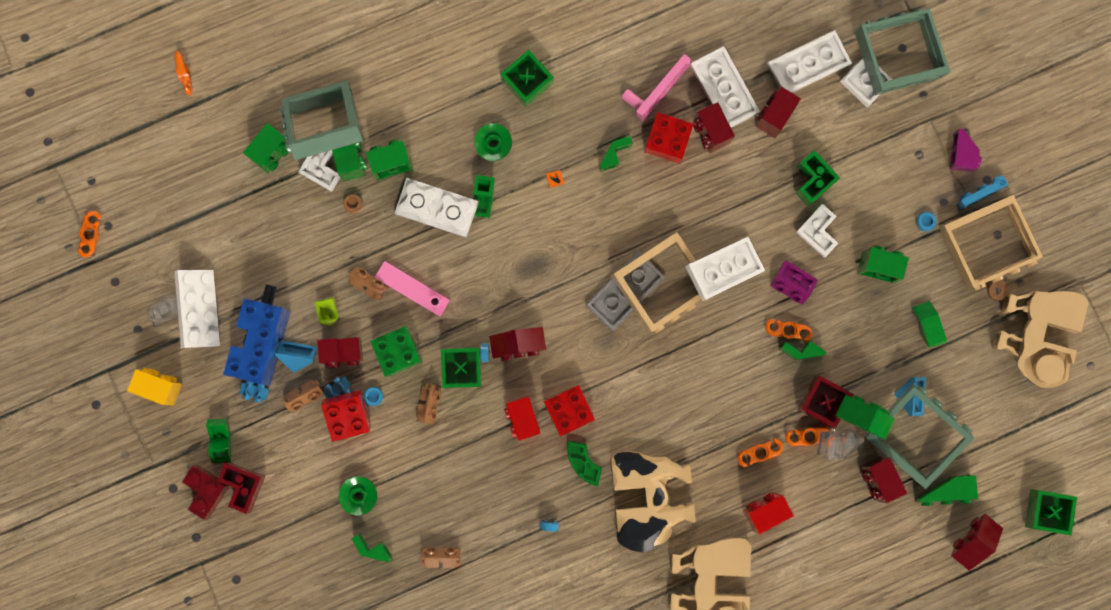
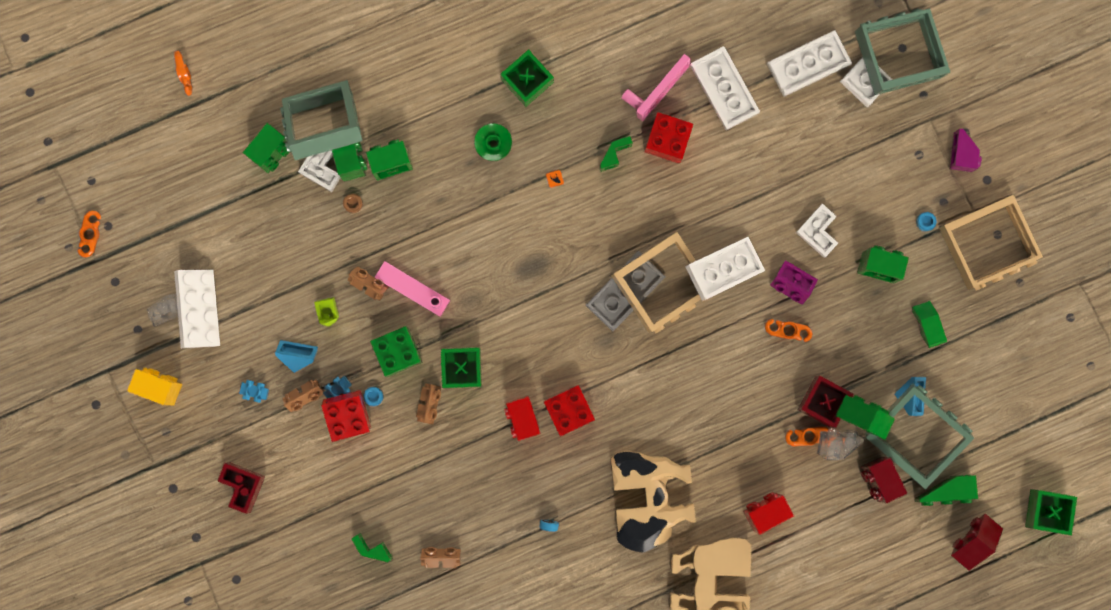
(209, 491): dark red brick -> none
(220, 442): green slope -> none
(265, 326): blue piece -> none
(336, 351): dark red brick -> none
(348, 498): green dish -> none
(436, 207): white piece -> none
(483, 193): green slope -> none
(485, 352): dark azure tile -> none
(517, 343): dark red brick -> none
(582, 464): green tile -> none
(713, 128): dark red brick -> none
(751, 452): orange piece -> none
(779, 109): dark red brick -> none
(809, 351): green slope -> none
(820, 178): green brick -> none
(982, 192): dark azure hinge -> none
(998, 291): medium nougat tile -> none
(1037, 360): tan animal -> none

